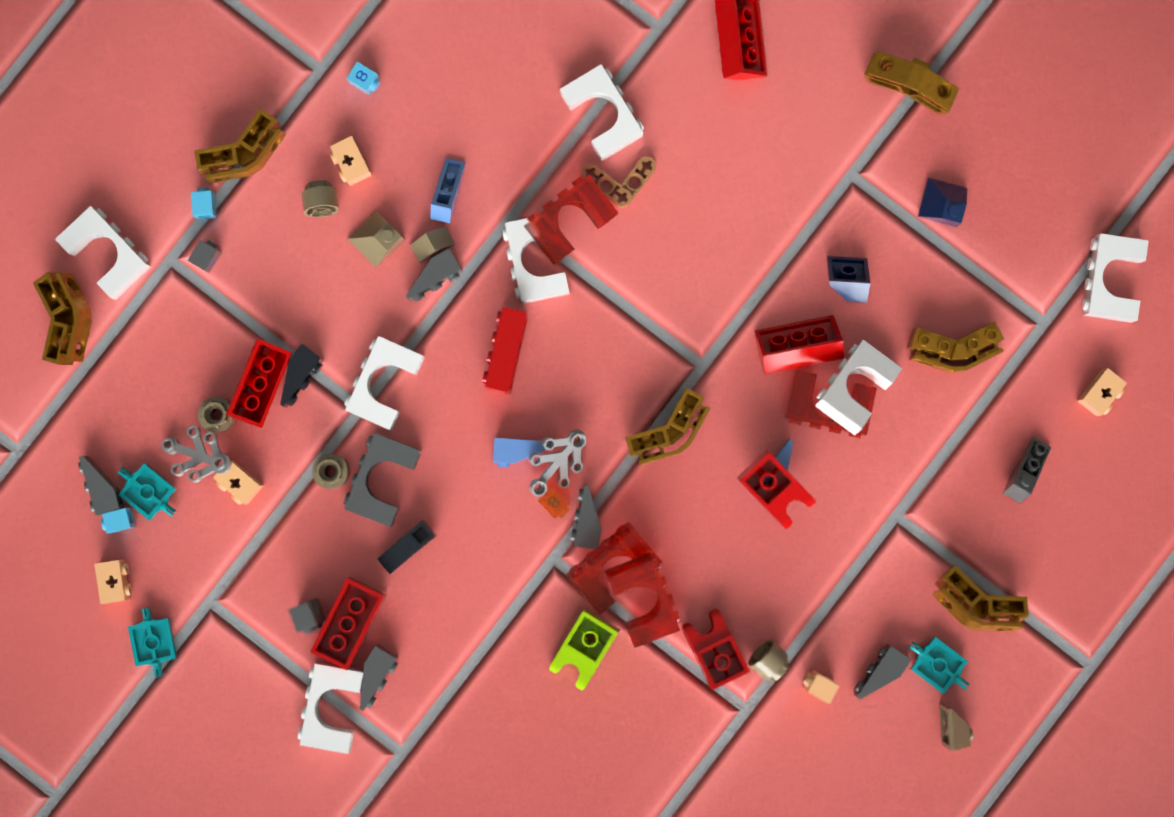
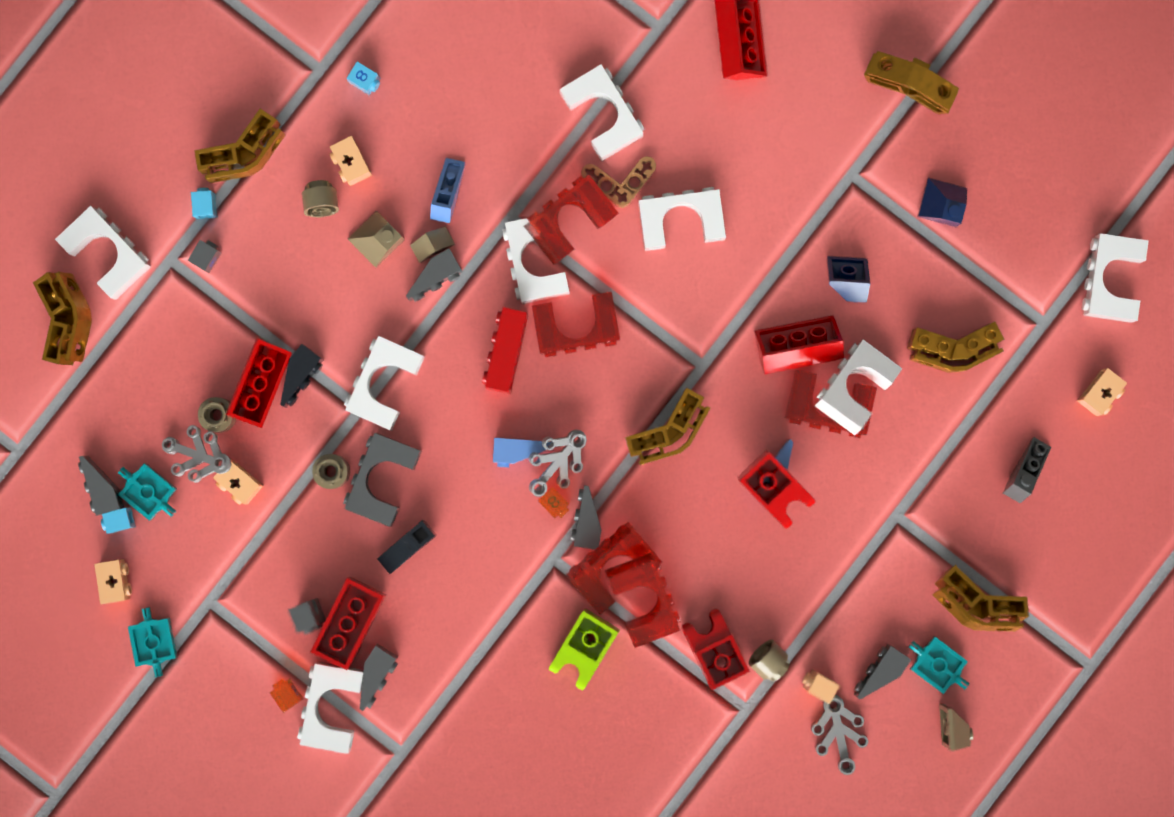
(285, 694): none -> clear orange brick
(604, 331): none -> clear red arch
(705, 203): none -> white arch
(839, 730): none -> light grey plant

